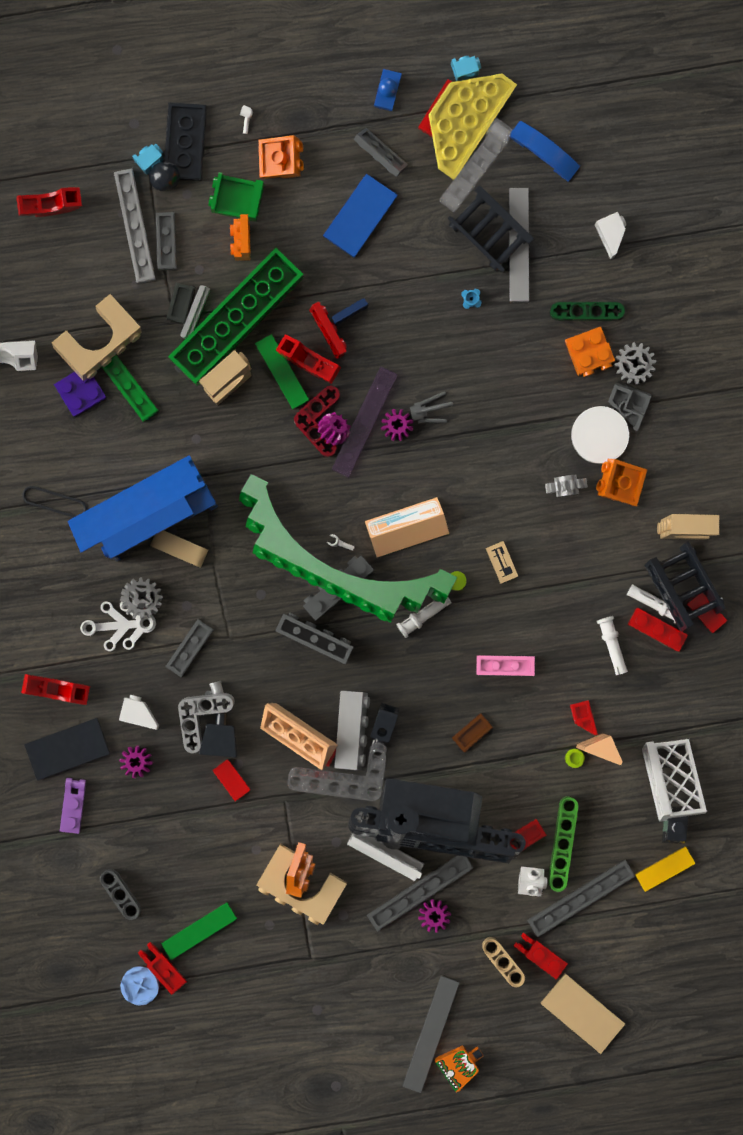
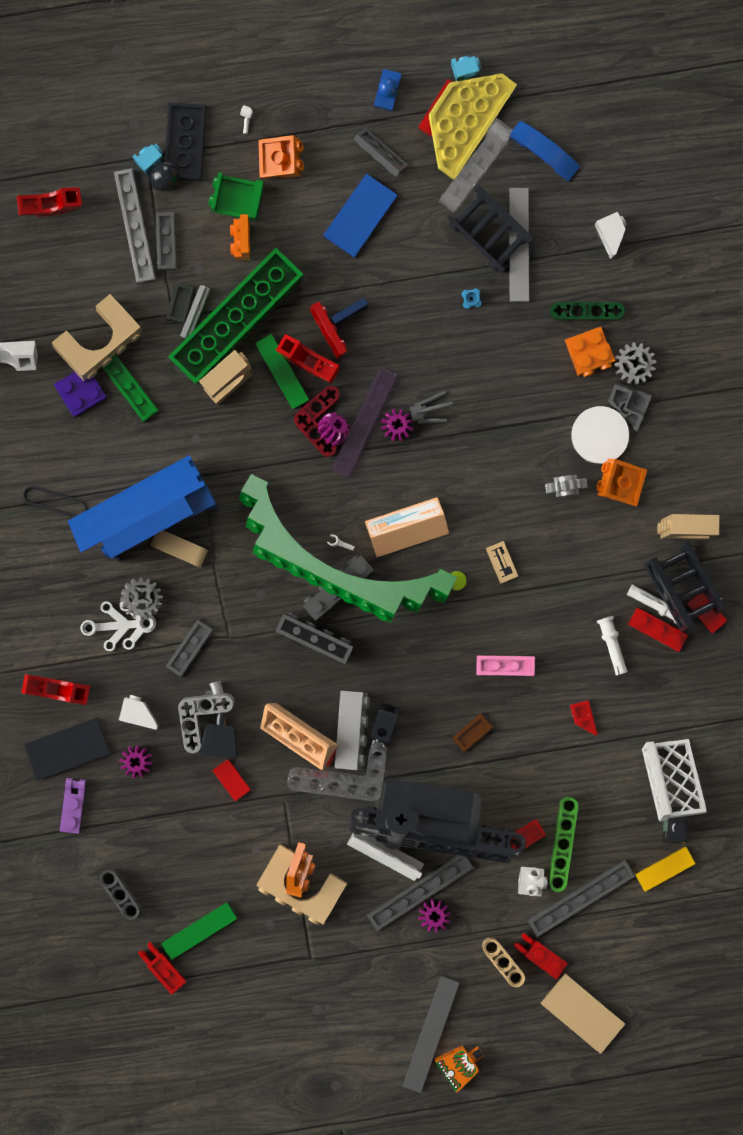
(139, 985): light blue tile -> none
(415, 620): white pin -> none
(574, 758): lime tile -> none
(601, 746): light nougat slope -> none

